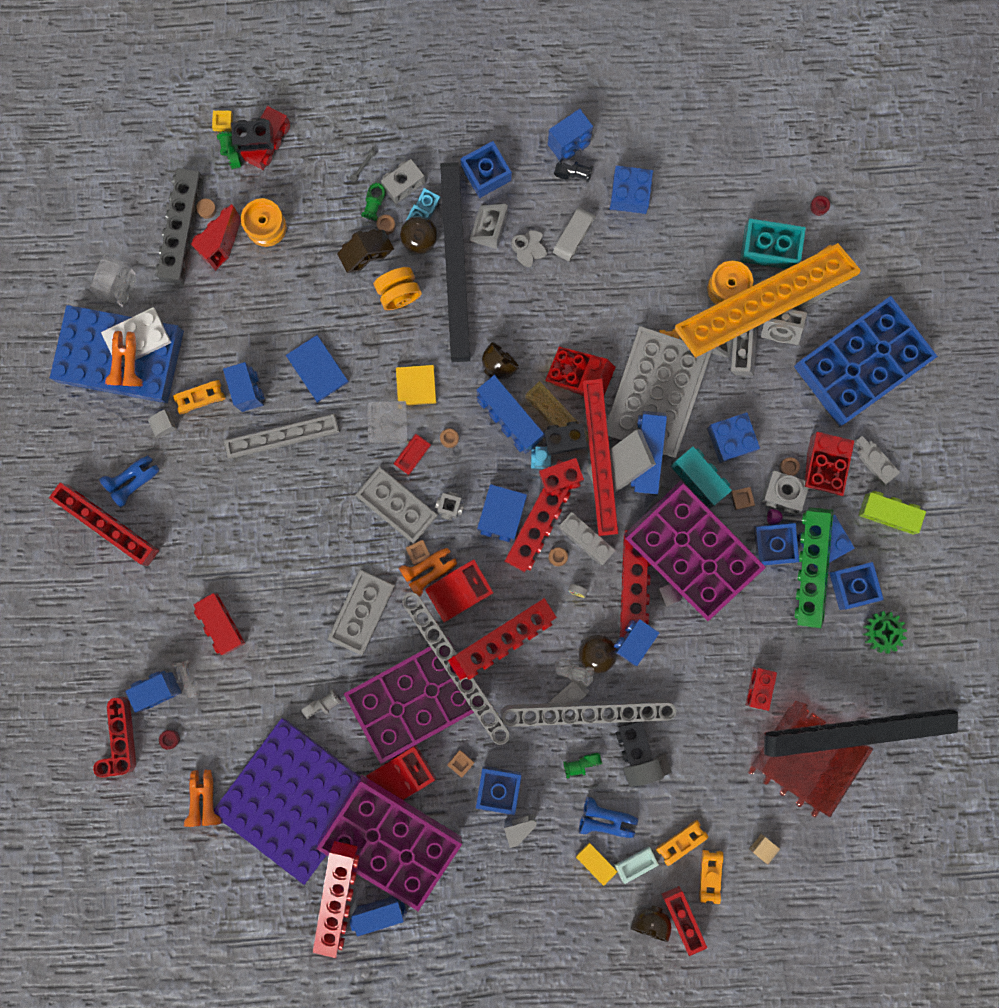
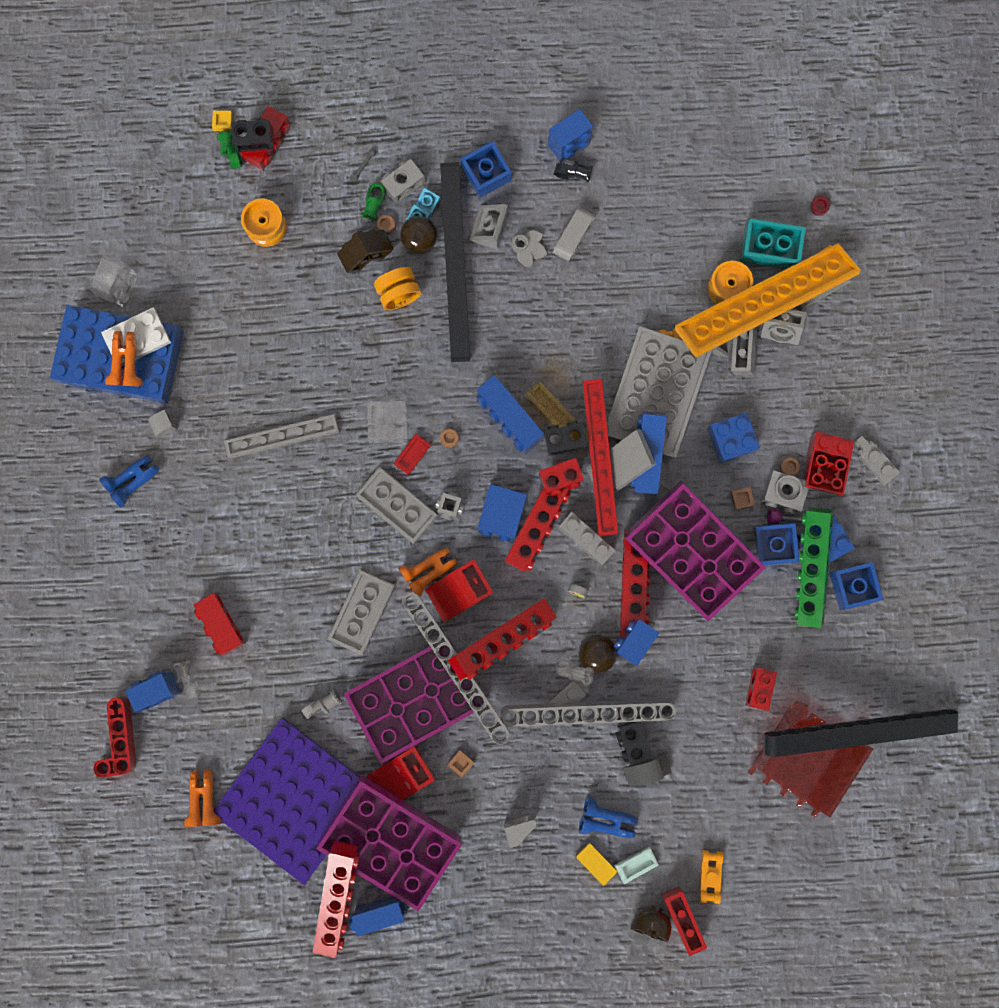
(104, 524): red brick -> none
(169, 739): dark red tile -> none
(181, 180): dark grey brick -> none
(199, 396): light orange plate -> none
(206, 208): medium nougat tile -> none
(218, 238): red slope -> none
(243, 386): blue brick -> none
(317, 368): blue tile -> none
(416, 384): yellow tile -> none
(418, 552): medium nougat tile -> none
(498, 362): dark brown cylinder -> none
(498, 790): blue brick -> none
(540, 458): medium azure brick -> none
(558, 556): medium nougat tile -> none
(574, 367): red slope -> none
(578, 767): green connector -> none
(631, 189): blue brick -> none
(668, 595): light grey brick -> none
(682, 842): light orange plate -> none
(701, 477): teal brick -> none
(764, 849): tan brick -> none
(865, 361): blue brick -> none
(886, 639): green gear -> none
(892, 512): lime brick -> none

